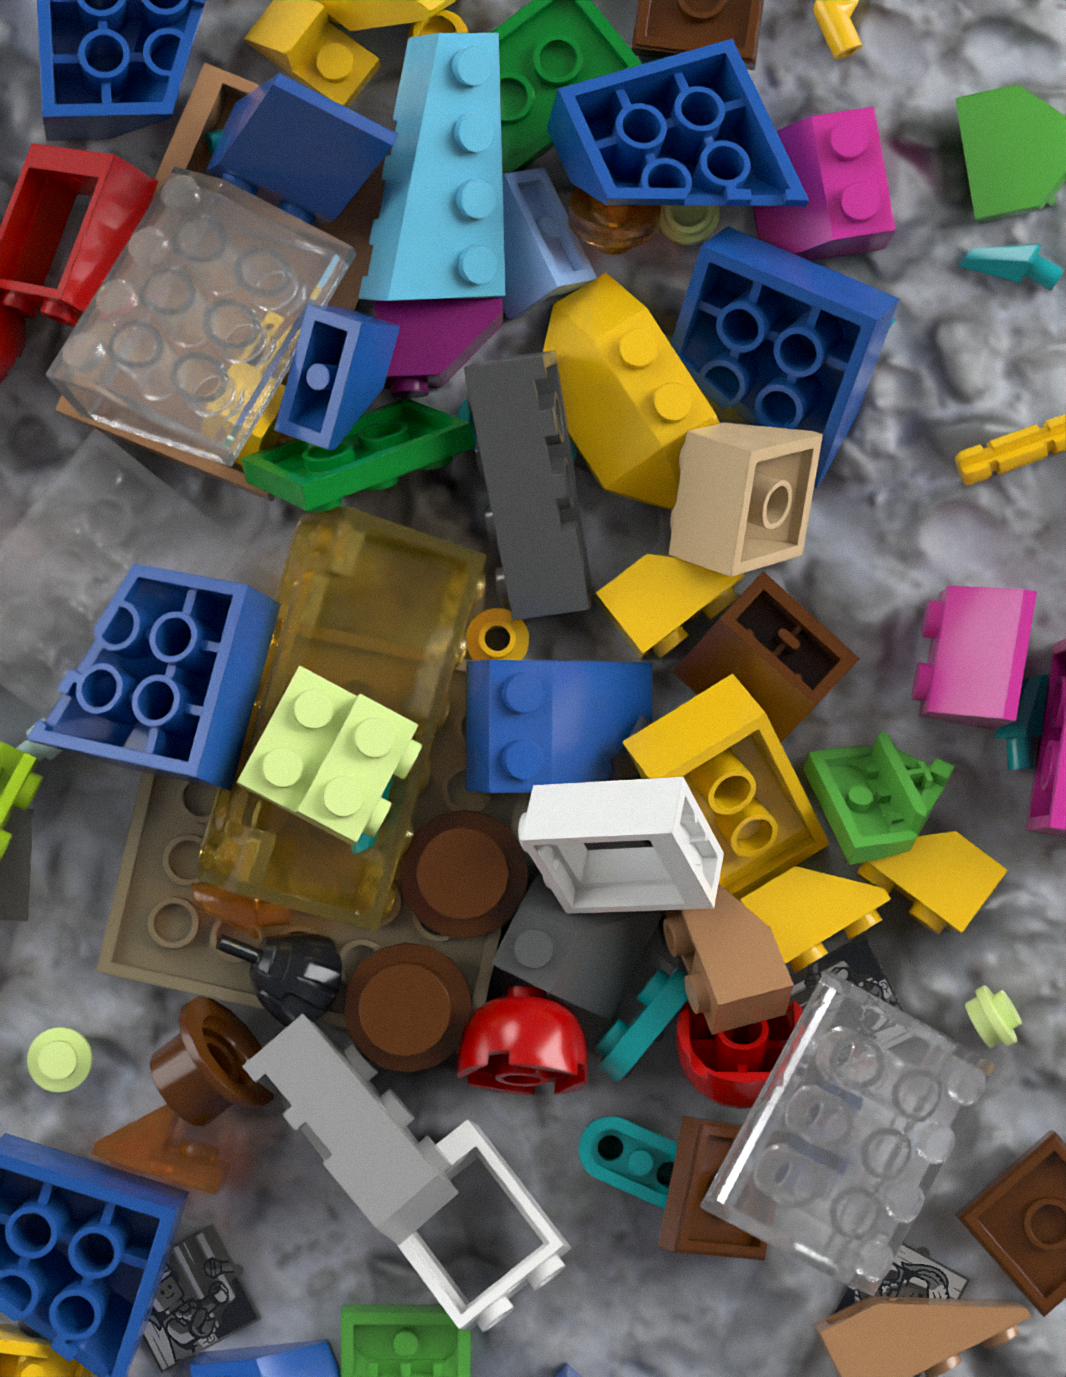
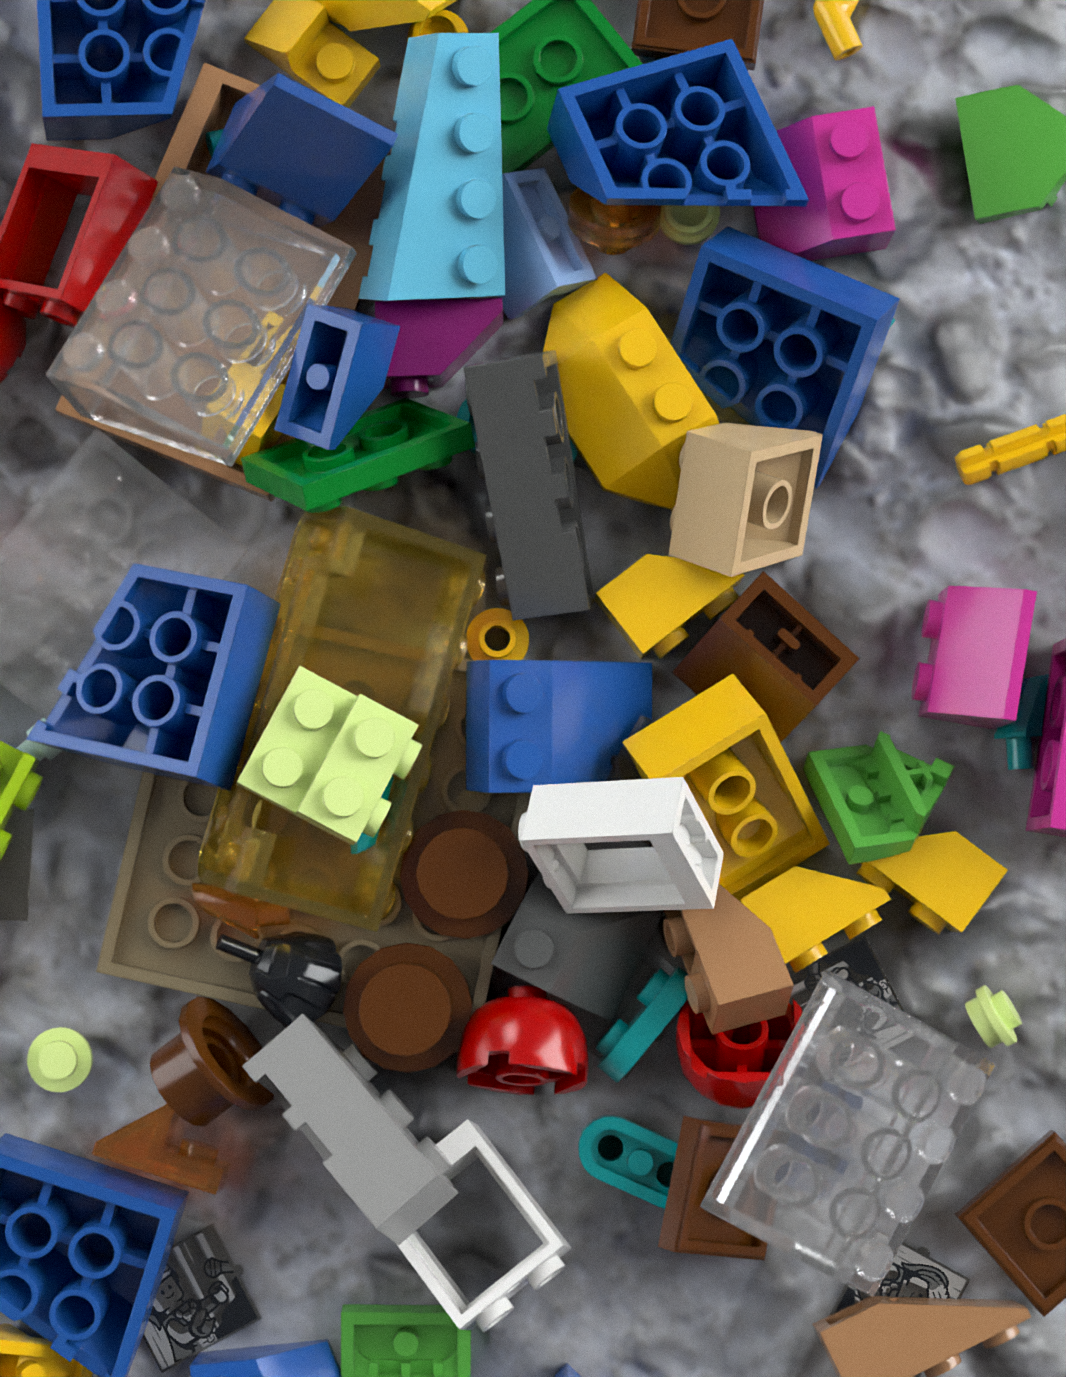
(1013, 263): teal bar -> none

